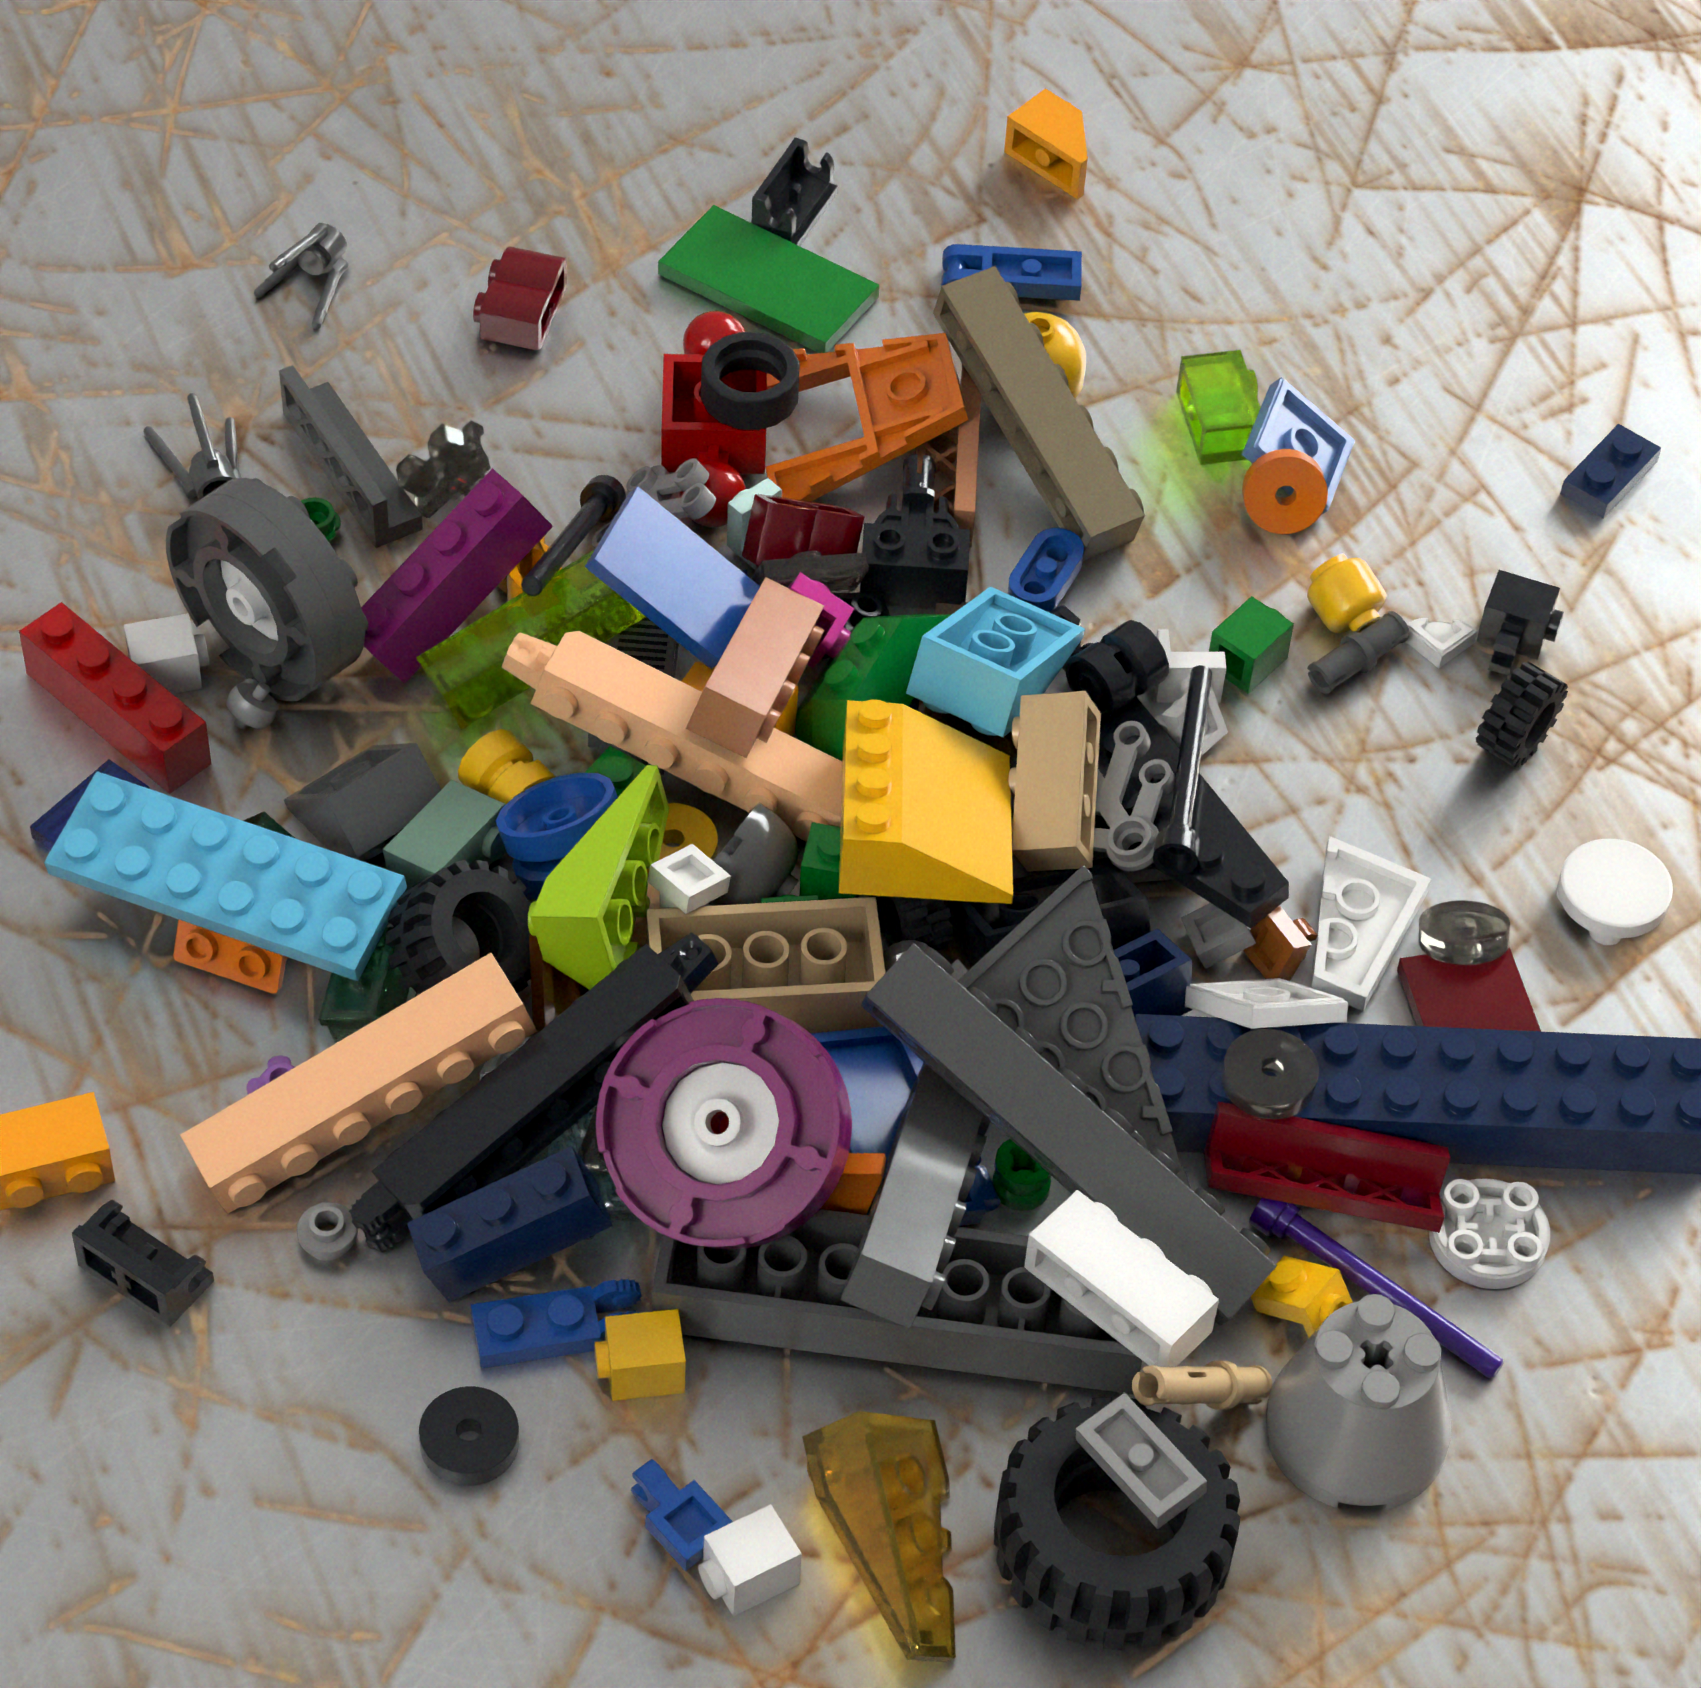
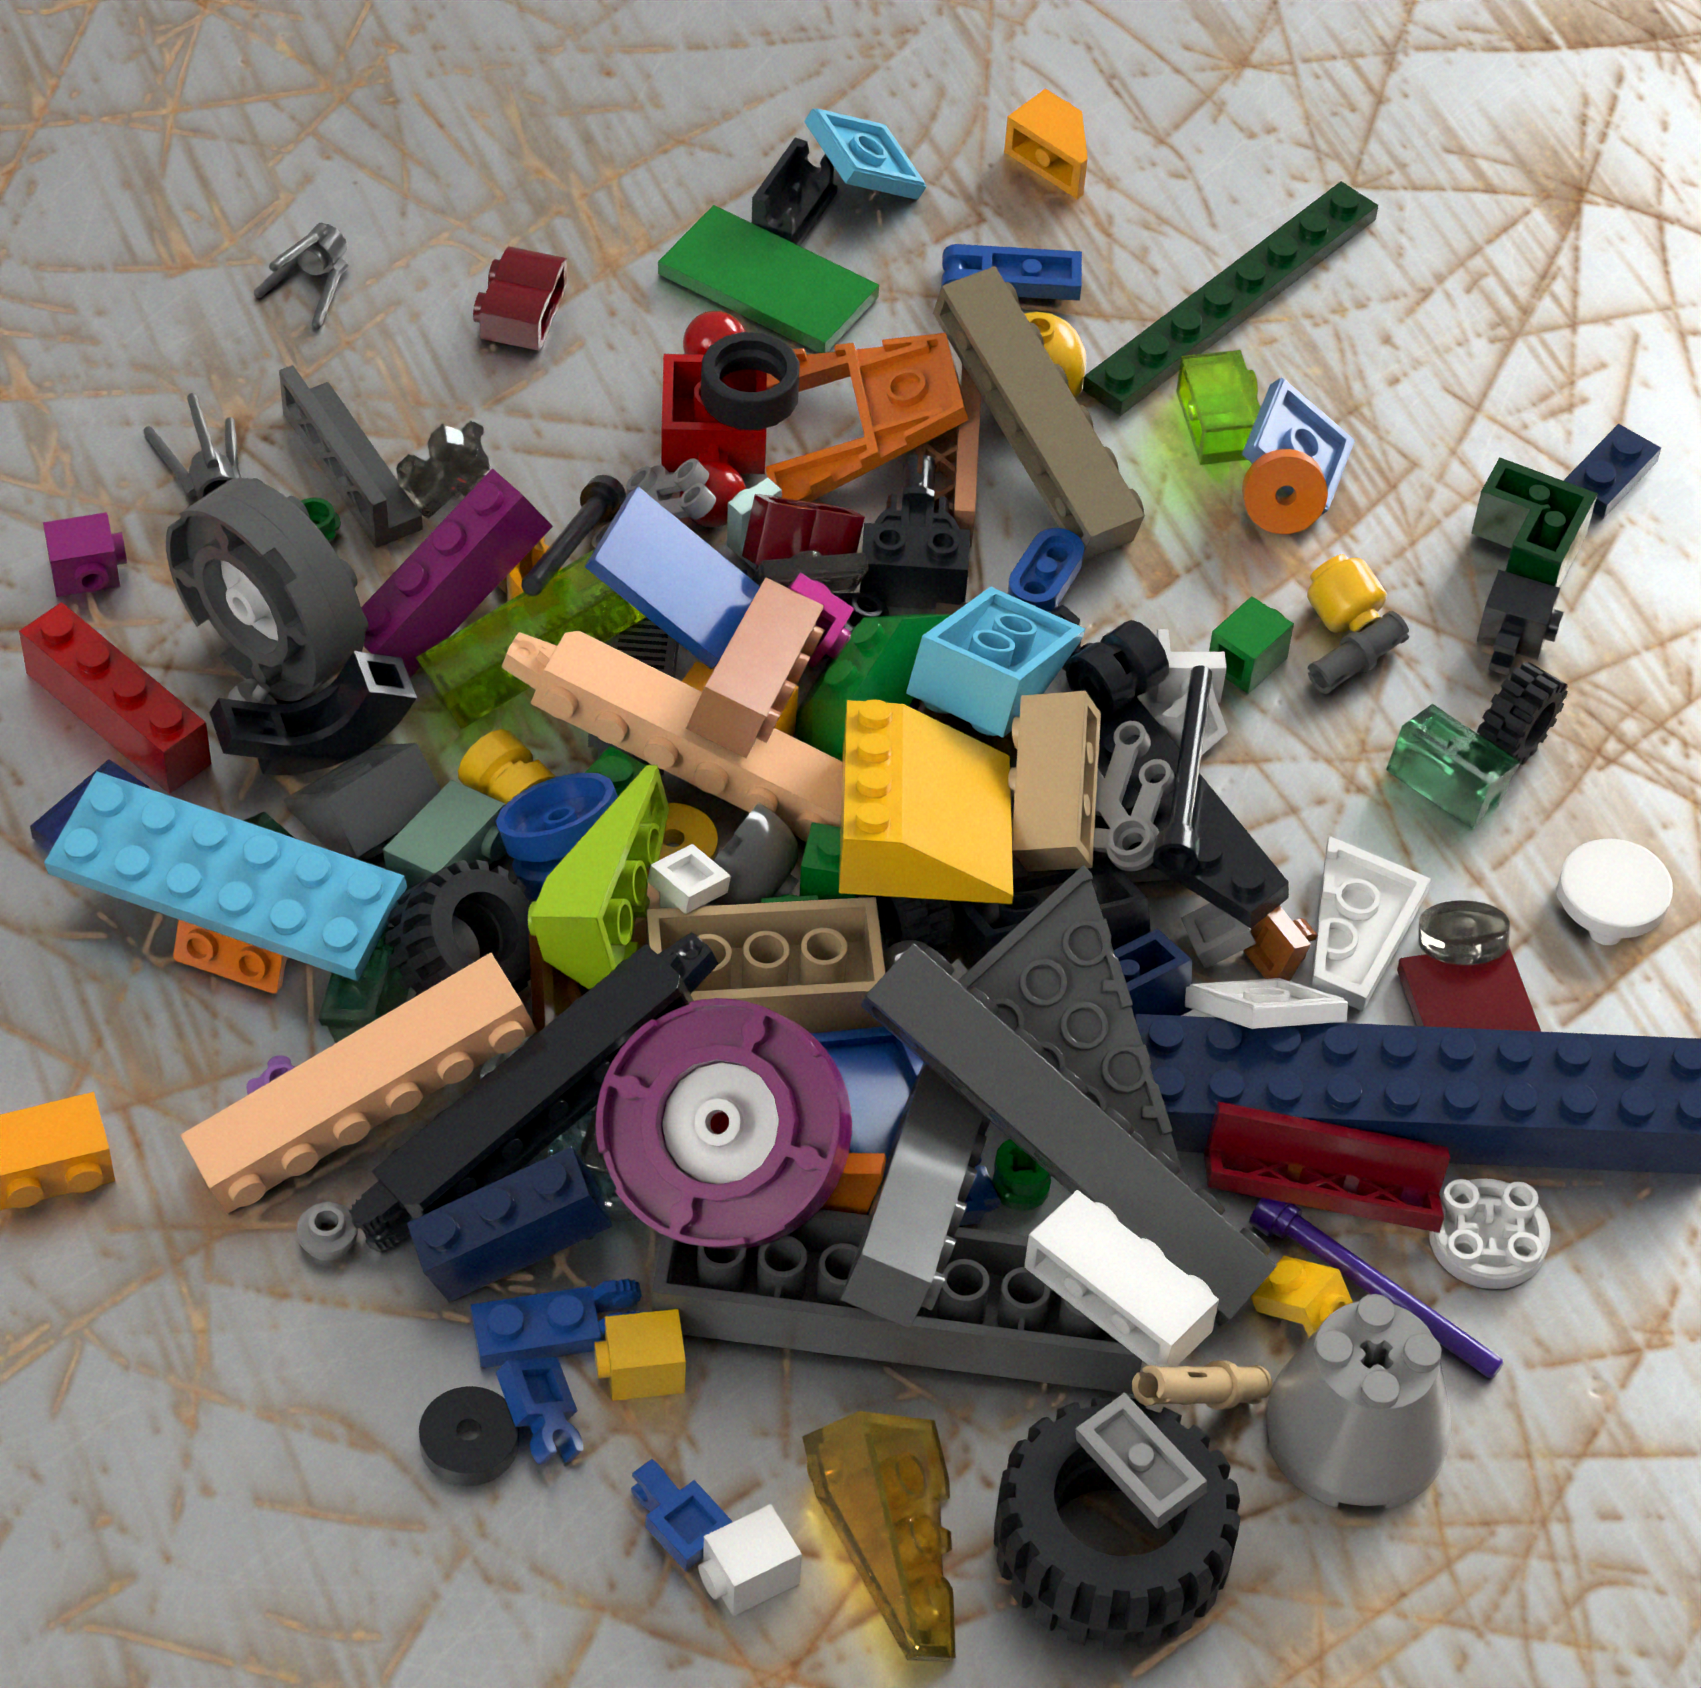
(84, 554): none -> magenta brick
(139, 1264): black hinge -> none
(168, 651): white brick -> none
(325, 728): none -> black arch
(541, 1399): none -> blue plate
(865, 153): none -> medium azure tile
(1229, 298): none -> dark green plate
(1270, 1095): clear smoke piece -> none
(1440, 640): white tile -> none
(1451, 765): none -> clear green hinge
(1536, 518): none -> dark green brick

